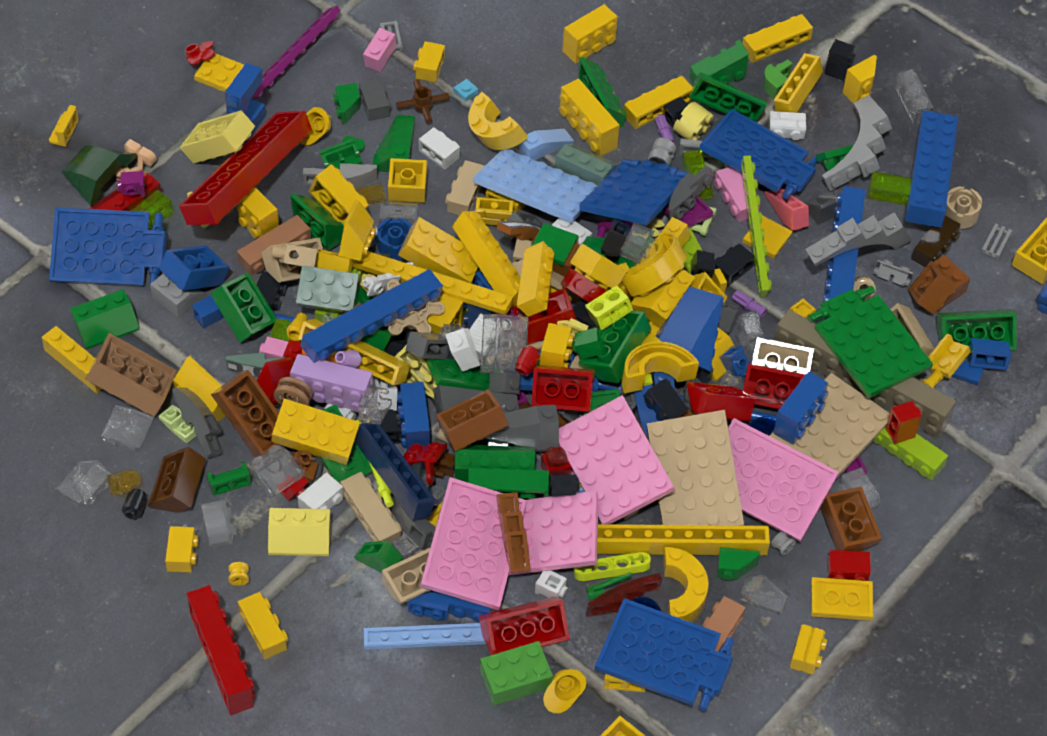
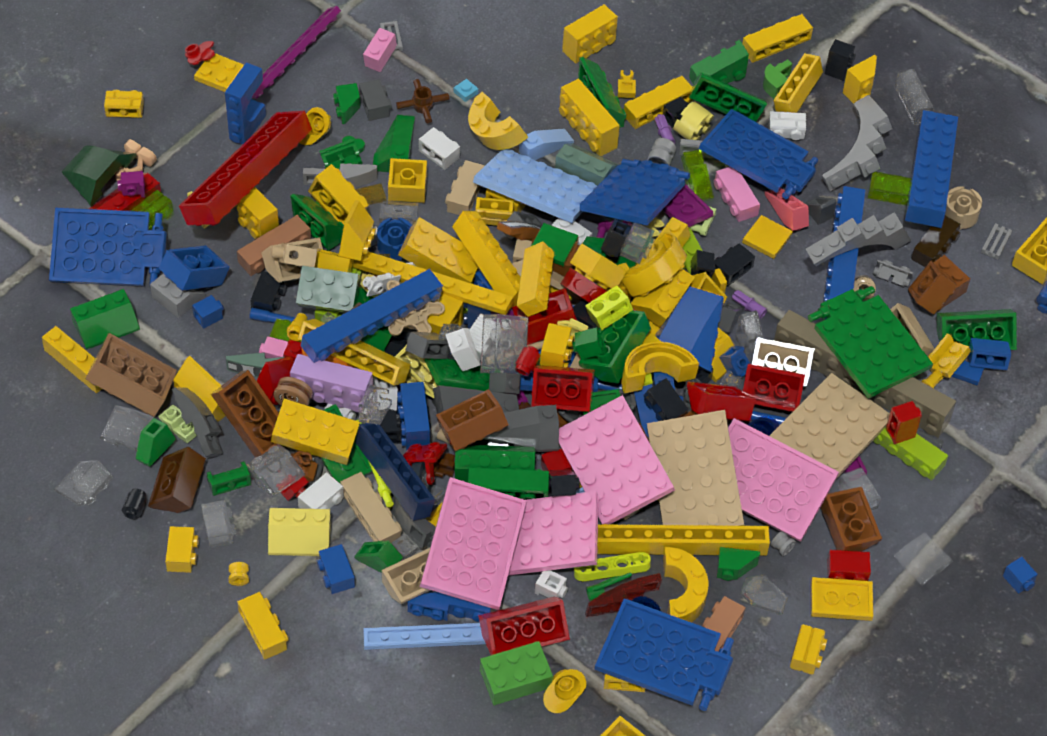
(65, 127): yellow bracket -> none
(123, 481): clear yellow brick -> none
(124, 104): none -> yellow brick
(153, 442): none -> green slope
(217, 137): light yellow brick -> none
(221, 650): red brick -> none
(243, 307): green slope -> none
(336, 569): none -> blue brick
(348, 358): lavender cone -> none
(430, 61): yellow brick -> none
(513, 532): dark orange slope -> none
(556, 456): clear red piece -> none
(626, 85): none -> yellow plate
(685, 192): dark grey slope -> none
(757, 234): lime plate -> none
(801, 408): blue brick -> none
(803, 308): yellow tile -> none
(830, 157): green tile -> none
(923, 558): none -> clear slope
(1020, 575): none -> blue brick

